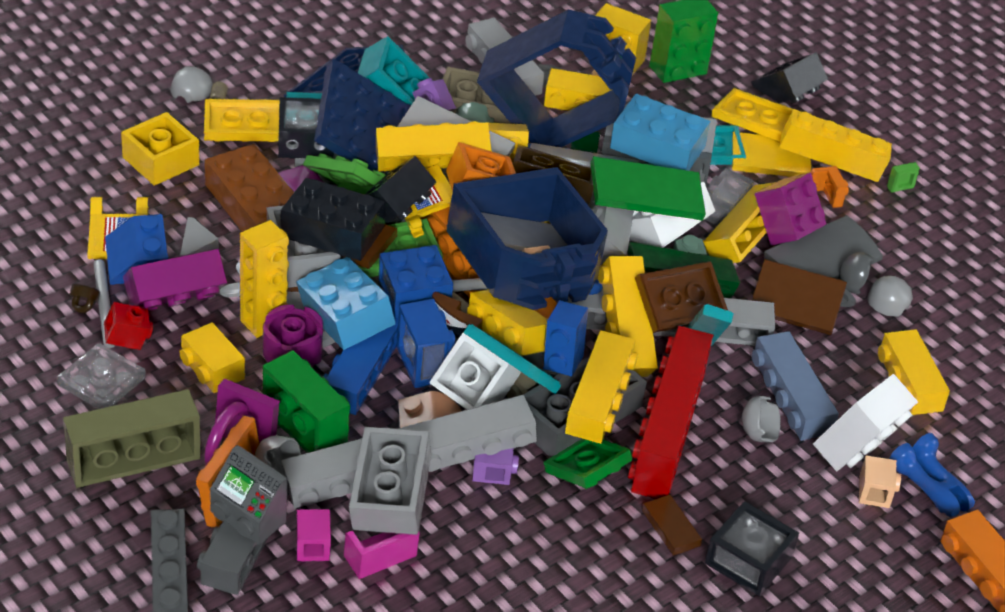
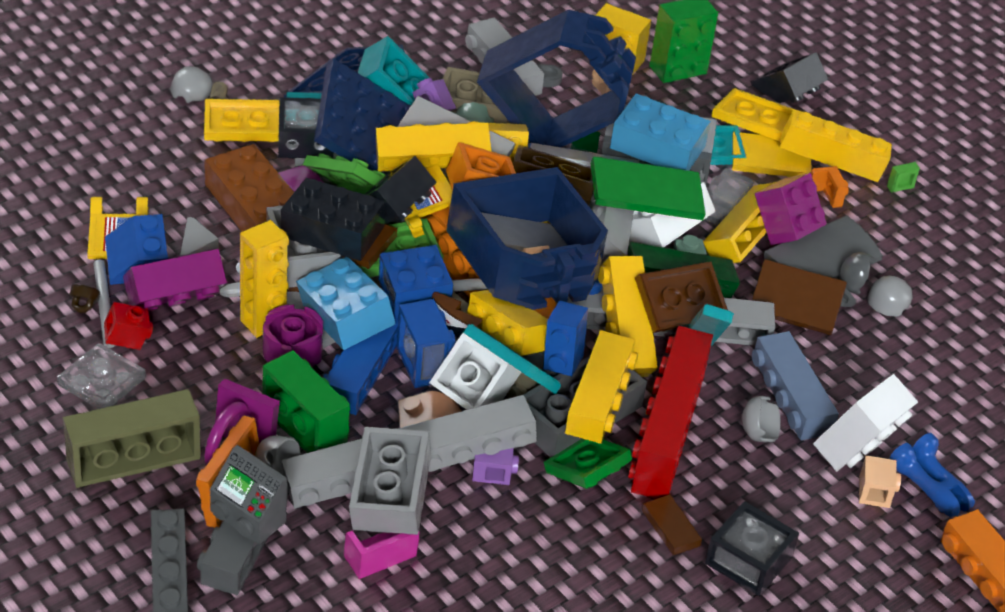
(160, 148): yellow brick -> none
(212, 356): yellow brick -> none
(313, 535): dark pink brick -> none
(571, 89): yellow brick -> none
(912, 364): yellow brick -> none

